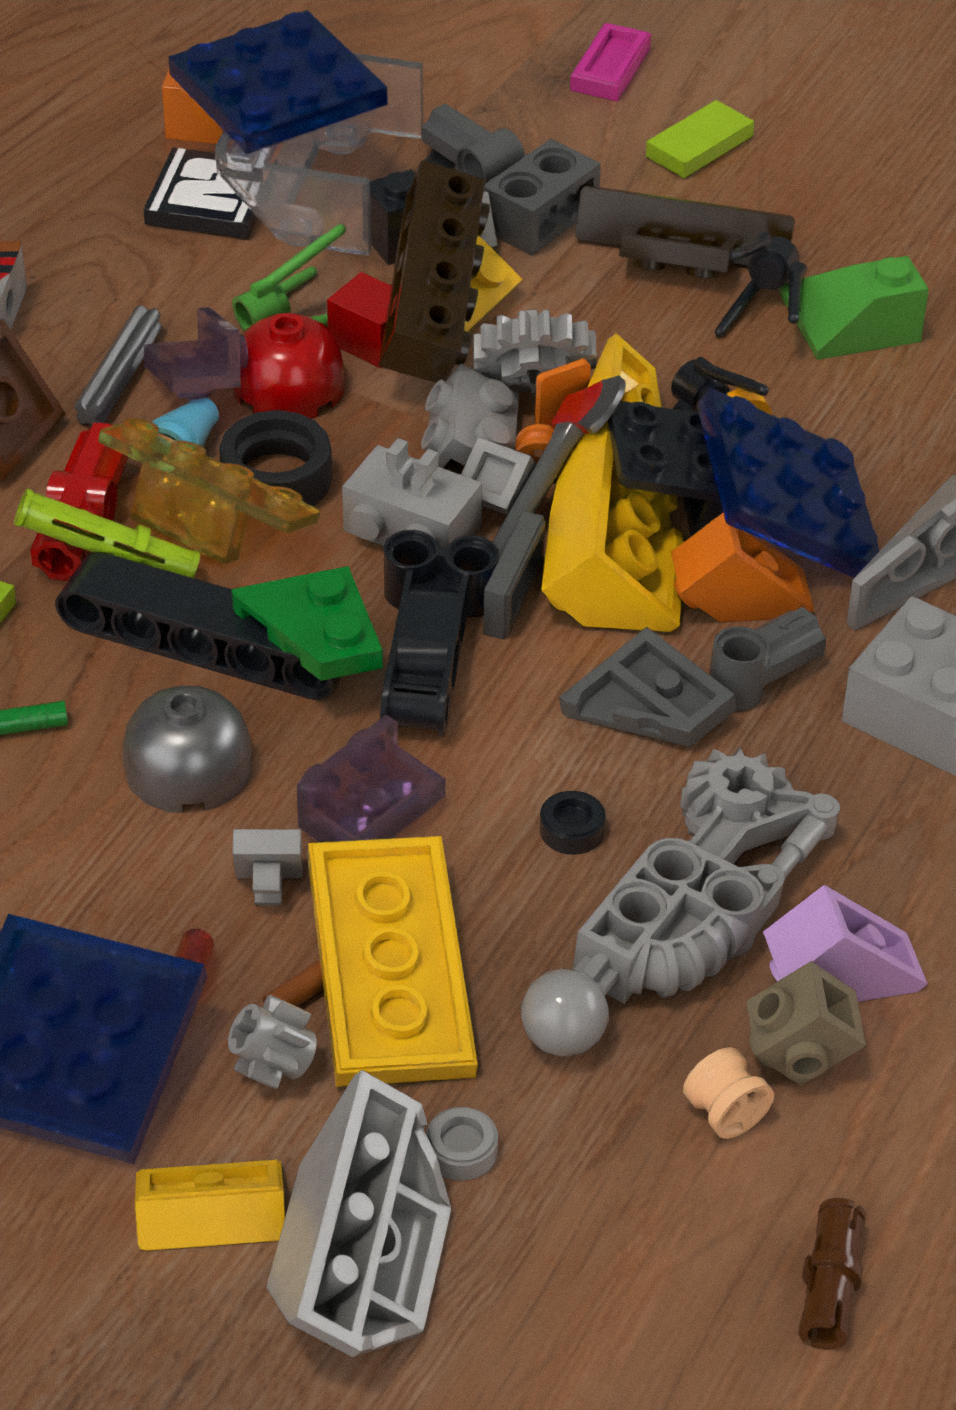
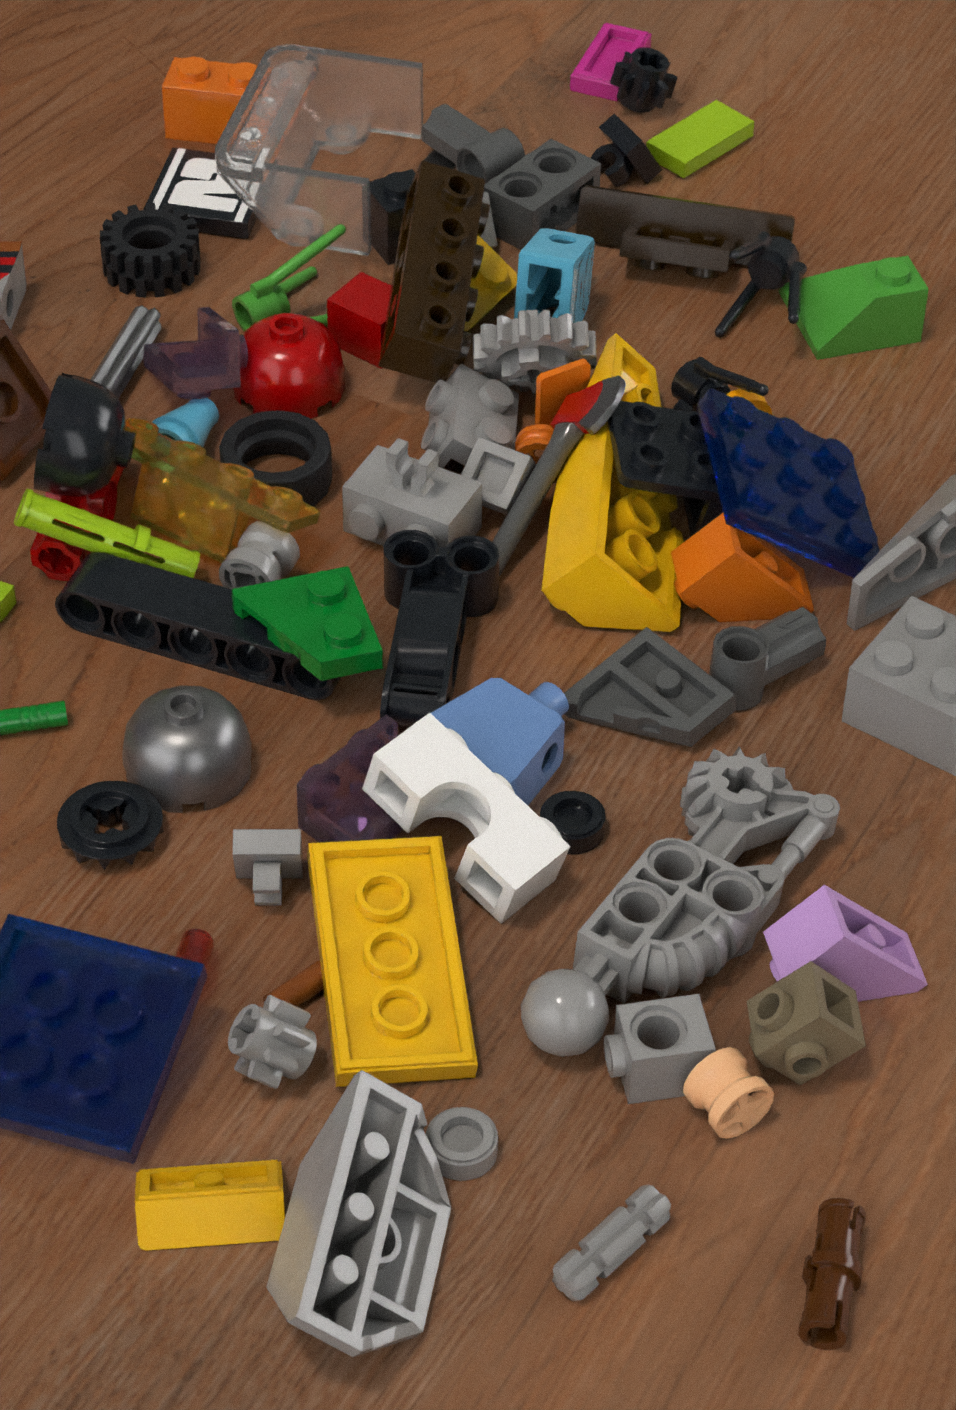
(82, 438): none -> black cylinder
(105, 804): none -> black gear
(150, 250): none -> black tyre
(255, 557): none -> light grey wheel
(277, 81): clear blue plate -> none
(435, 775): none -> white arch
(511, 731): none -> medium blue torso
(514, 575): dark grey tile -> none
(555, 273): none -> medium azure torso
(611, 1242): none -> light grey axle
(624, 153): none -> black tile
(643, 79): none -> black gear
(657, 1046): none -> light grey brick

